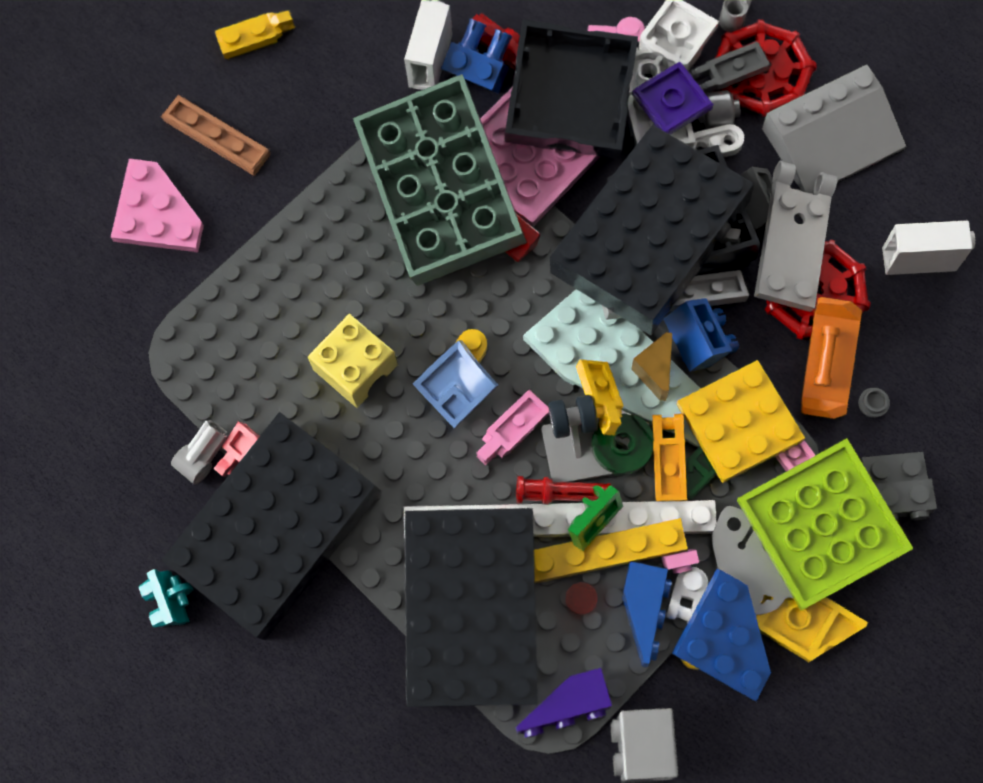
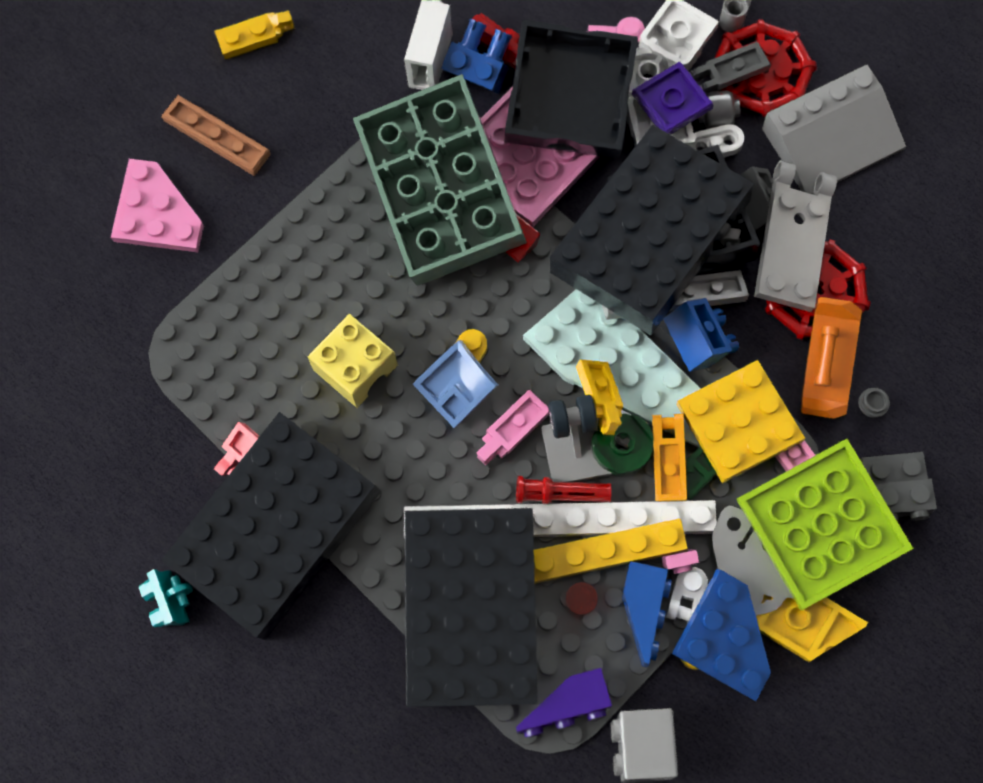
(195, 458): light grey piece -> none
(596, 516): green plate -> none
(654, 366): pearl gold slope -> none
(927, 247): white brick -> none

